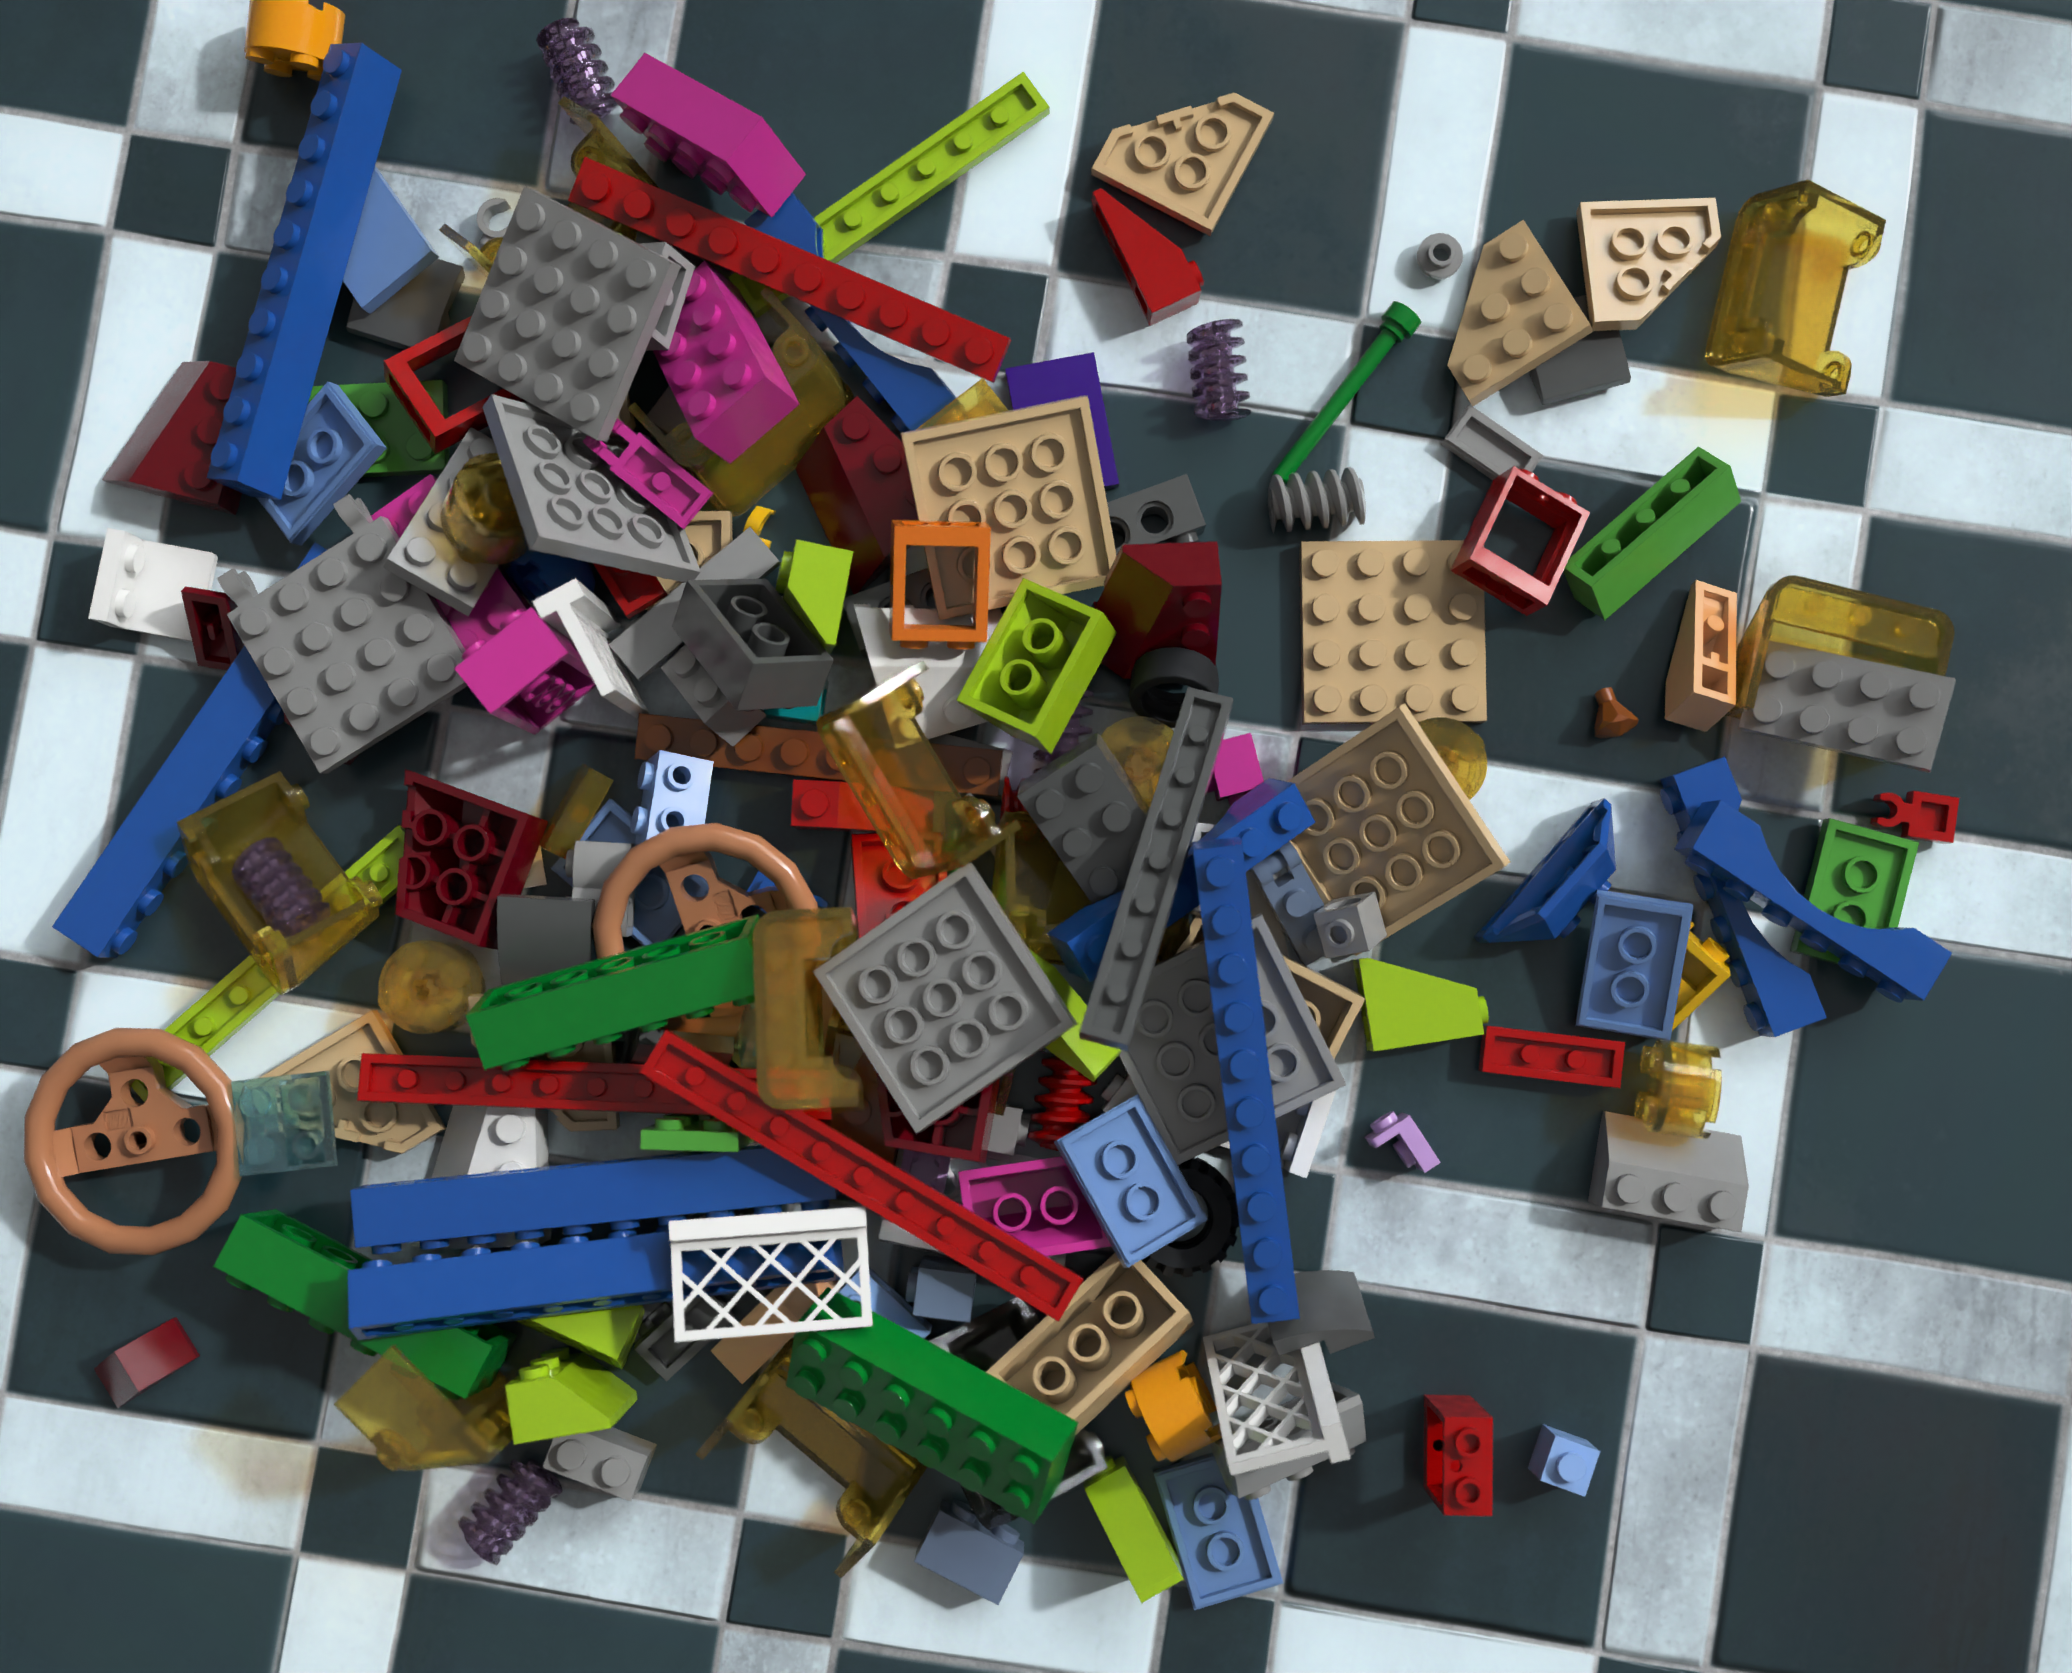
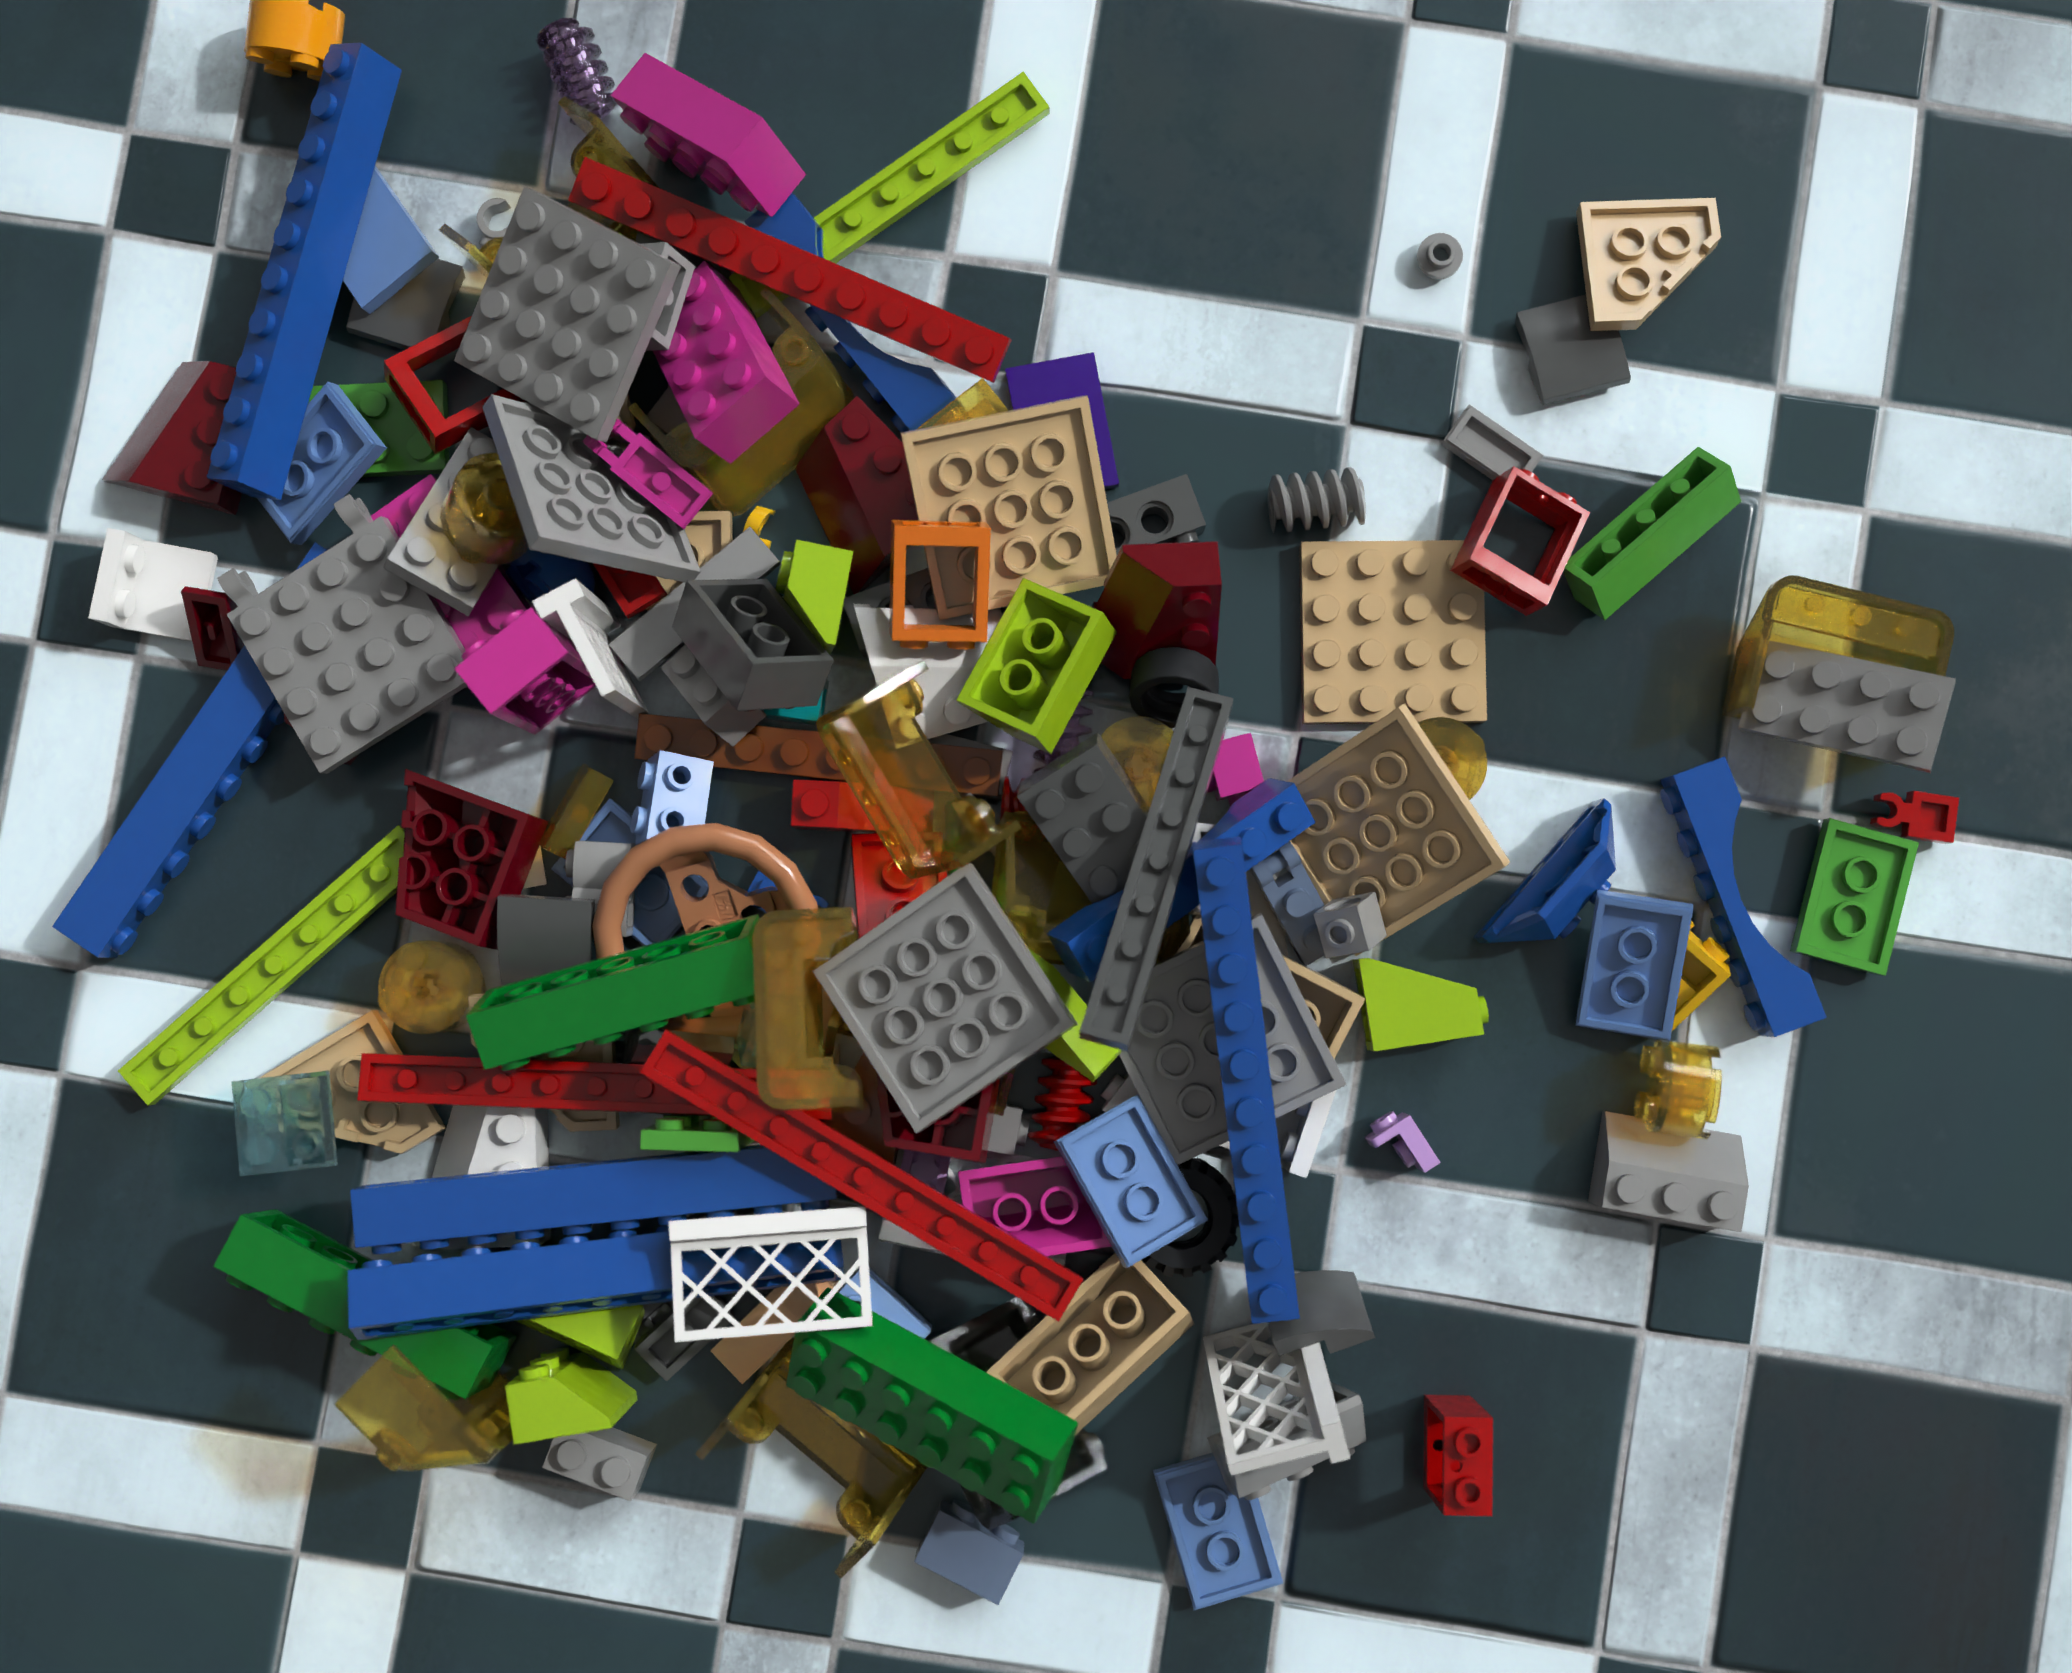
(135, 1132): nougat piece -> none
(146, 1361): dark red slope -> none
(267, 810): clear yellow windscreen -> none
(279, 888): piece -> none
(510, 1510): clear purple piece -> none
(941, 1289): sand blue brick -> none
(1133, 1529): lime slope -> none
(1151, 262): red slope -> none
(1174, 1407): light orange brick -> none
(1186, 158): tan plate -> none
(1215, 370): clear purple piece -> none
(1397, 324): green piece -> none
(1513, 316): tan plate -> none
(1551, 1056): red plate -> none
(1563, 1460): light blue brick -> none
(1612, 717): dark orange rock -> none
(1704, 659): light nougat slope -> none
(1735, 851): blue arch -> none
(1788, 287): clear yellow windscreen -> none

